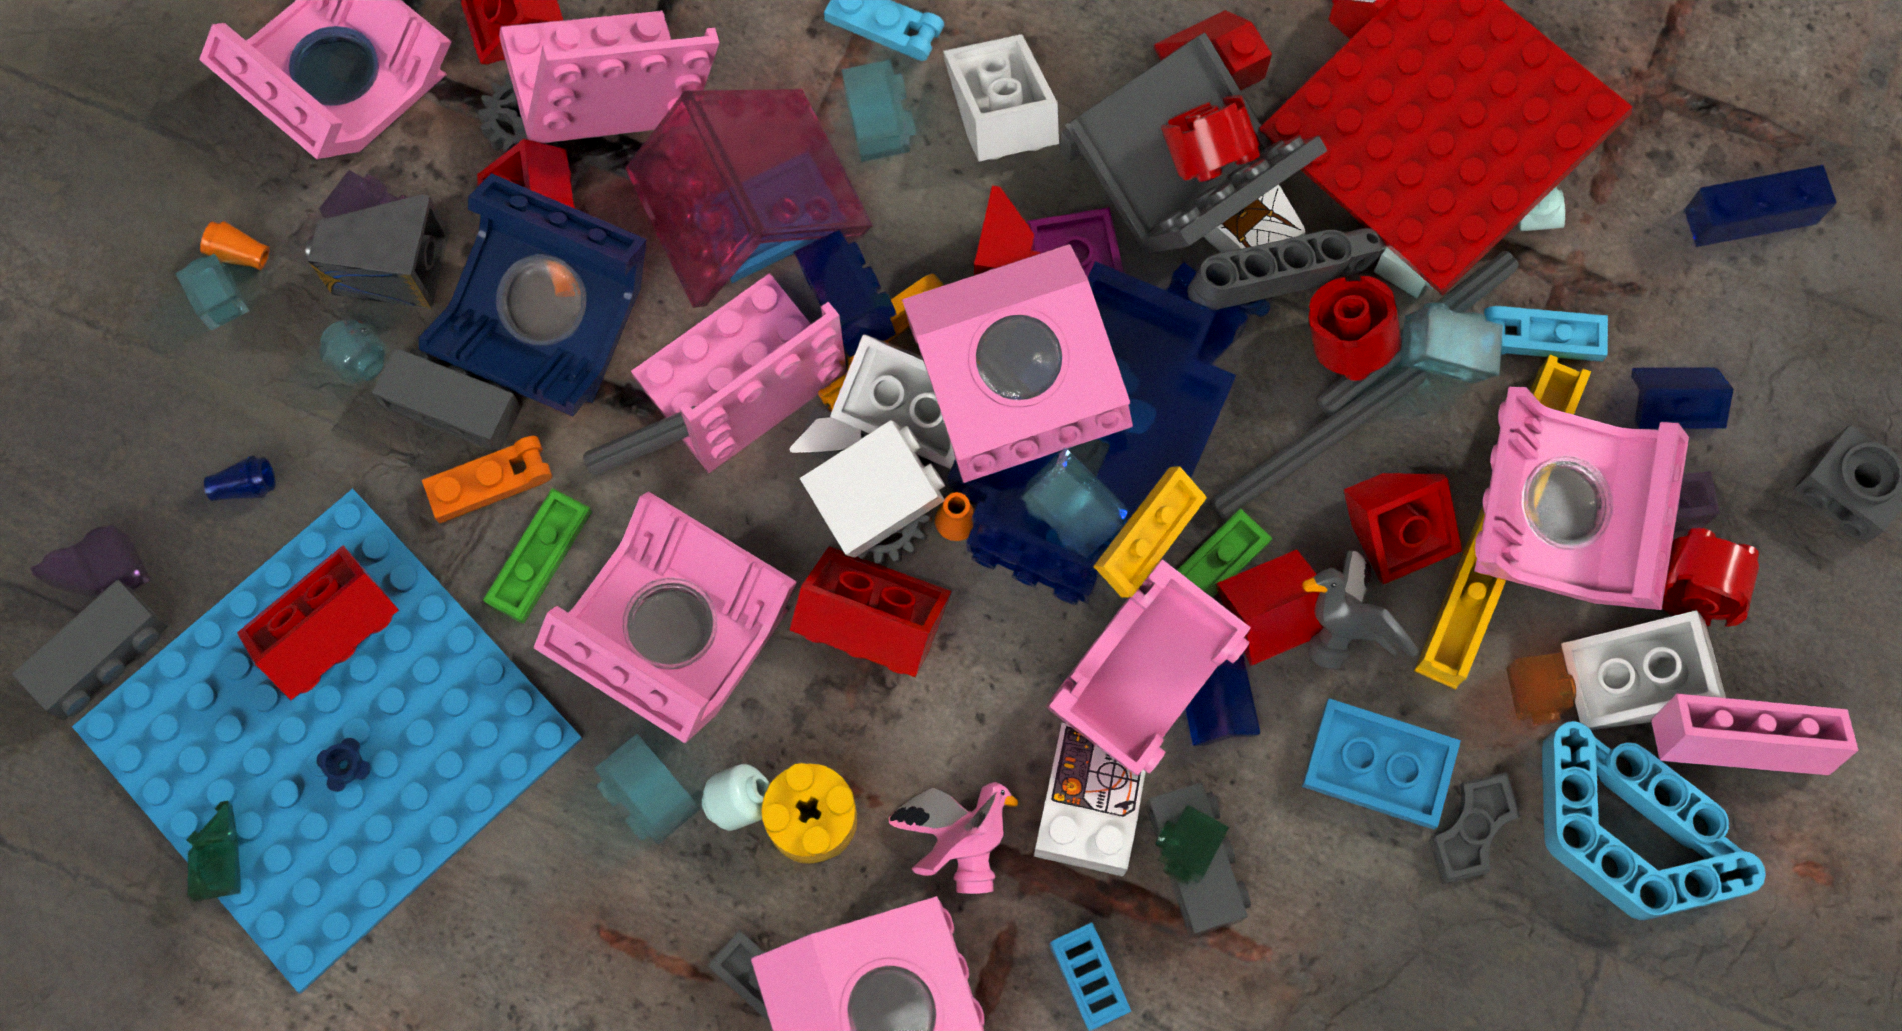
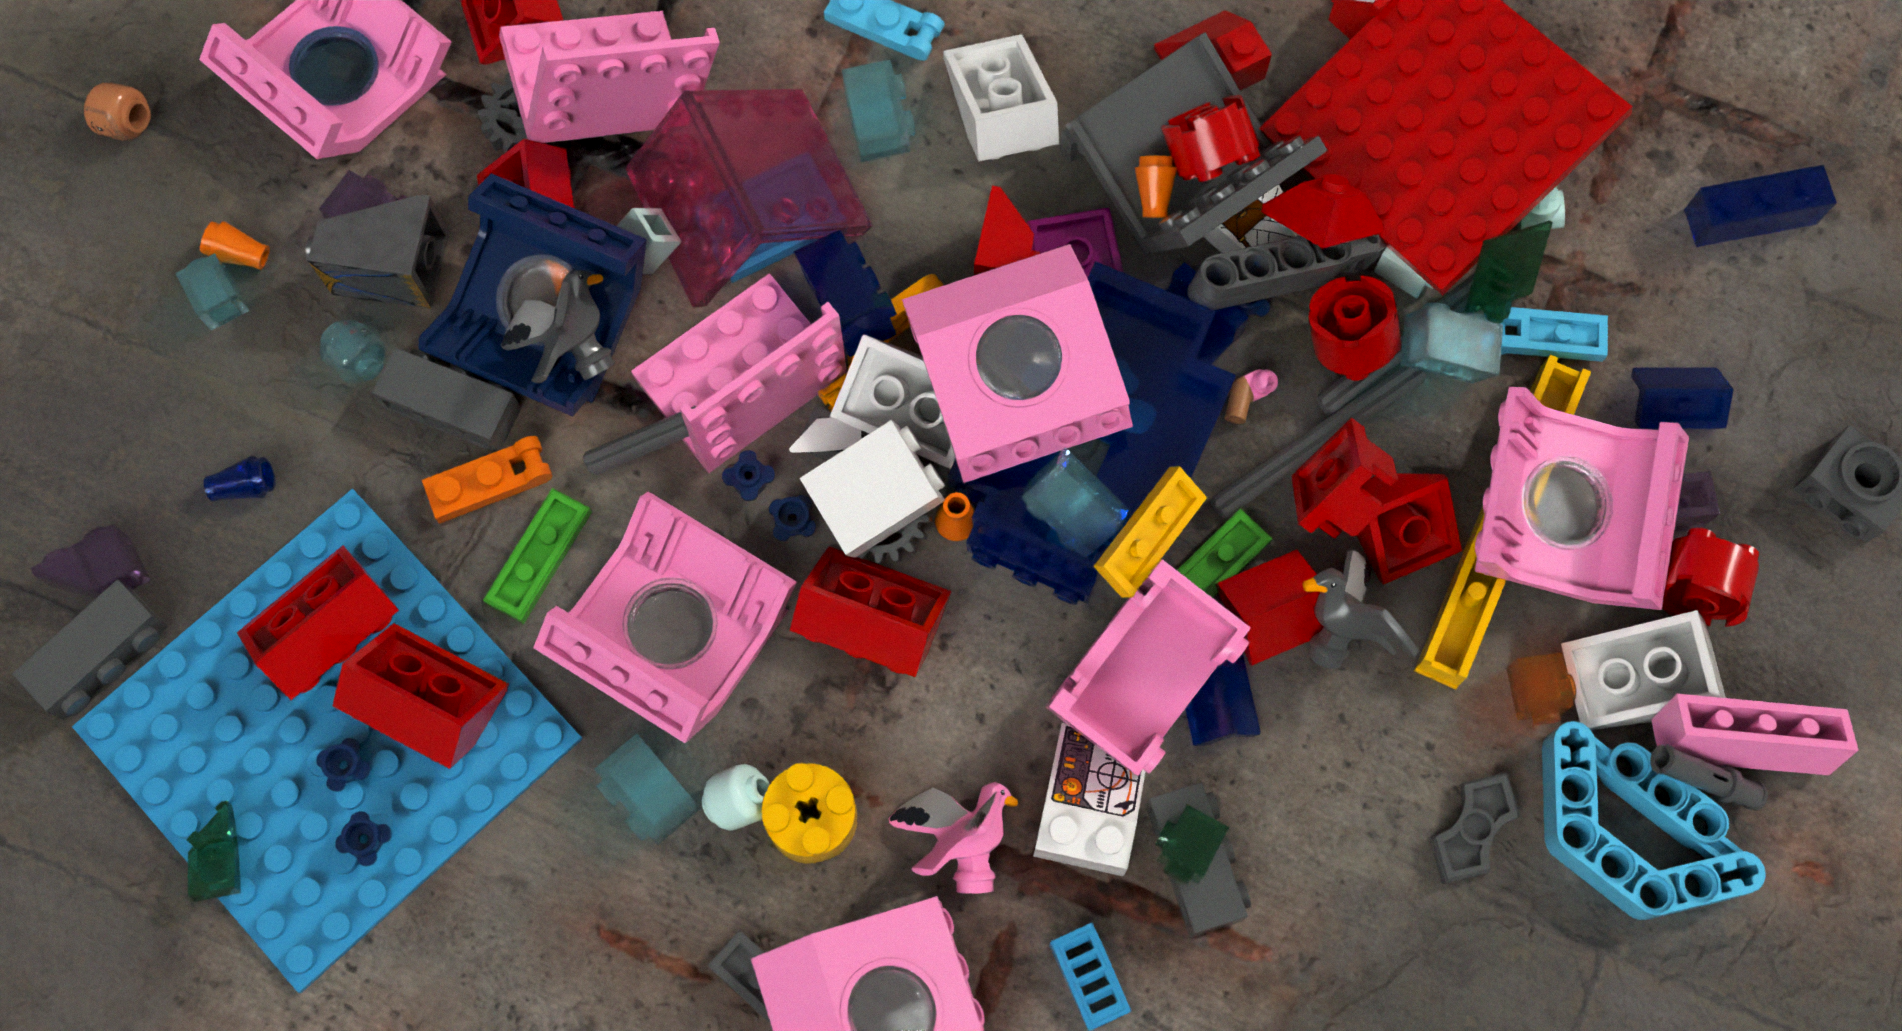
(116, 111): none -> nougat head
(350, 838): none -> dark blue plate
(419, 694): none -> red slope
(562, 328): none -> dark grey animal
(656, 228): none -> light aqua brick
(748, 488): none -> dark blue plate
(792, 506): none -> dark blue plate
(1155, 184): none -> orange cone
(1247, 390): none -> arm
(1325, 211): none -> red slope
(1331, 481): none -> red panel
(1381, 763): dark azure plate -> none
(1507, 270): none -> clear green hinge
(1722, 782): none -> dark grey pin

